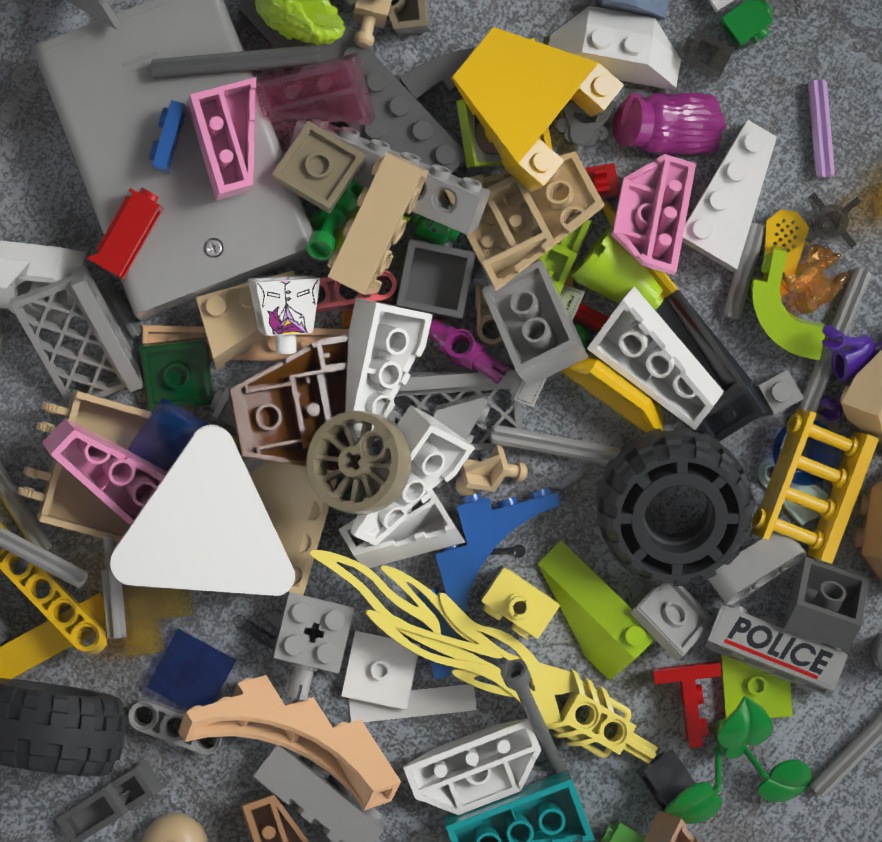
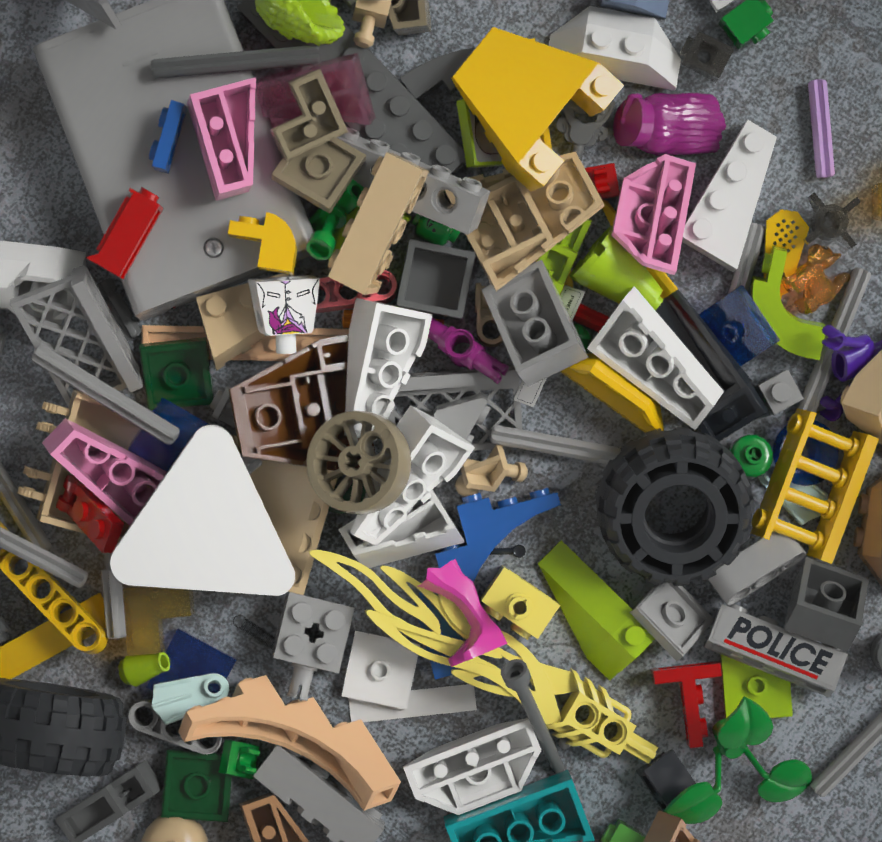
(90, 514): none -> red plate
(105, 394): none -> light grey axle
(141, 668): none -> lime cone
(178, 696): none -> light aqua piece
(195, 787): none -> dark green plate
(239, 759): none -> green tile
(277, 241): none -> yellow brick
(318, 121): none -> dark tan brick
(458, 588): none -> dark pink animal
(740, 325): none -> clear blue plate
(759, 450): none -> green head

